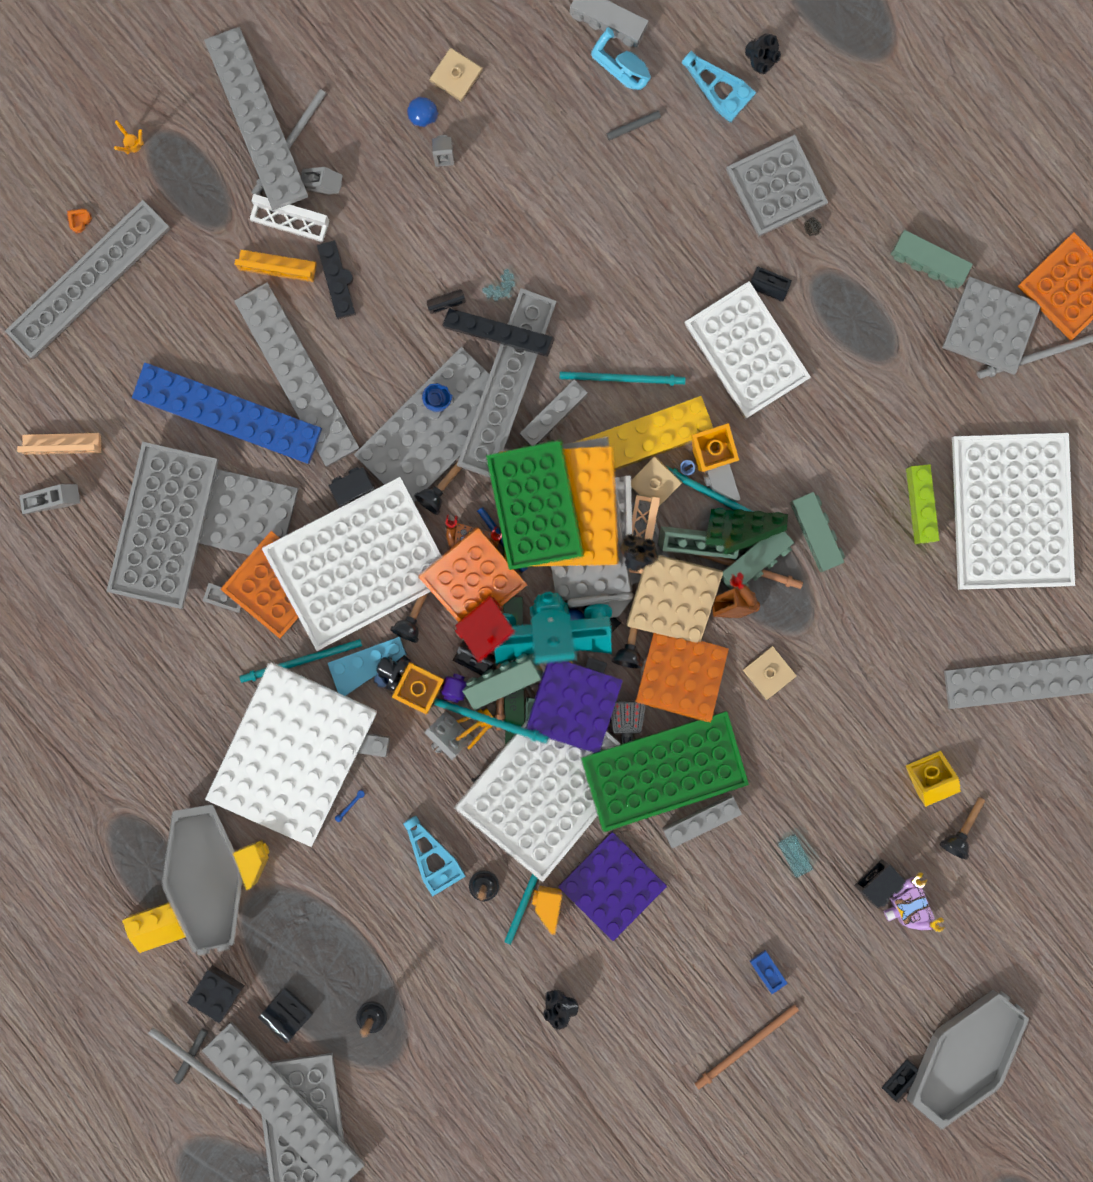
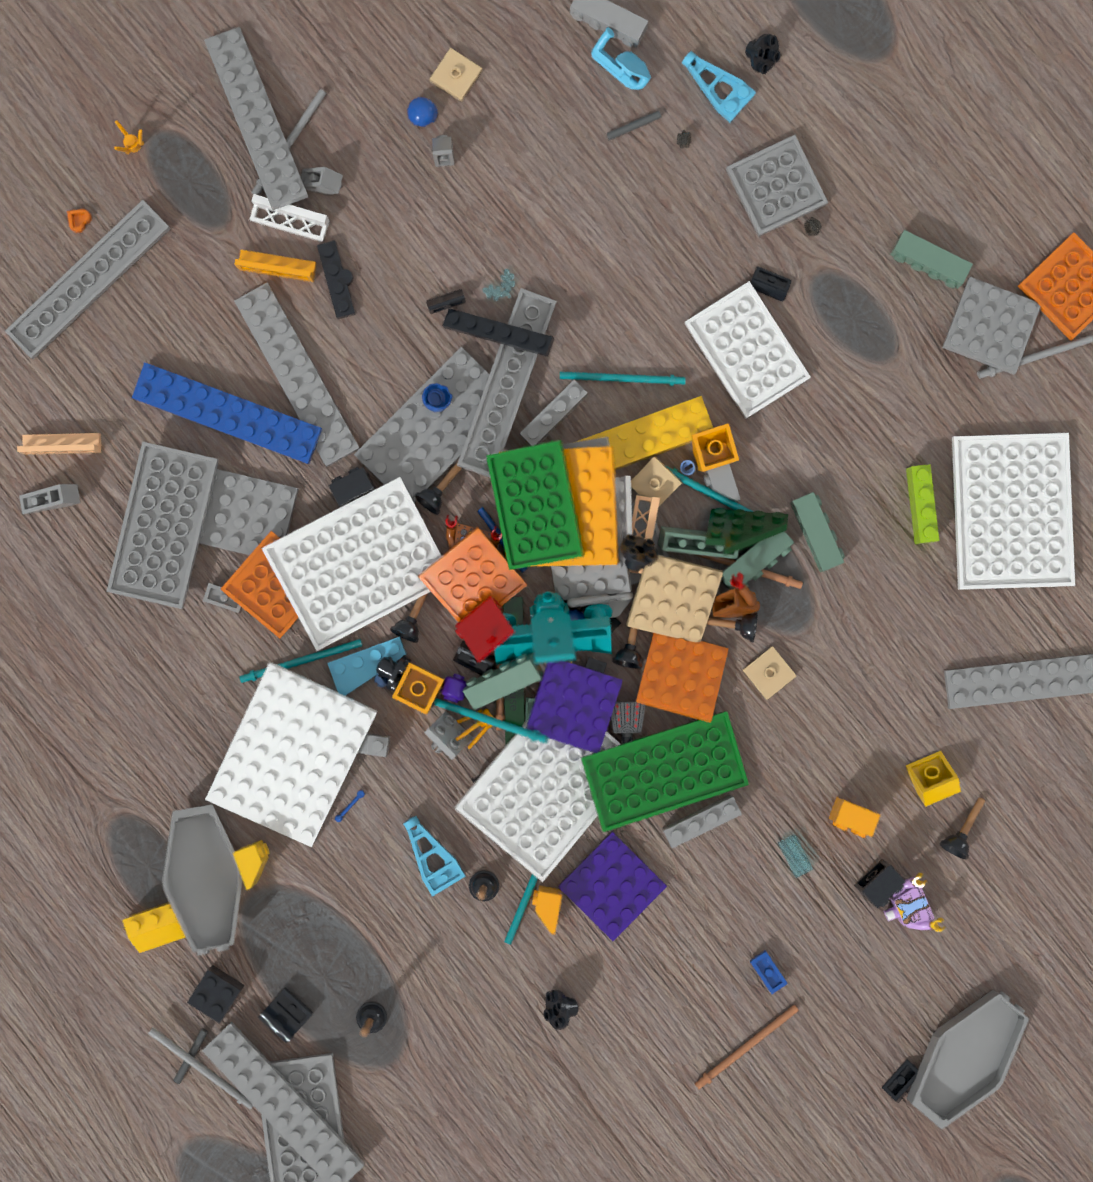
(684, 139): none -> clear smoke plate
(746, 626): none -> black piece
(852, 816): none -> light orange brick

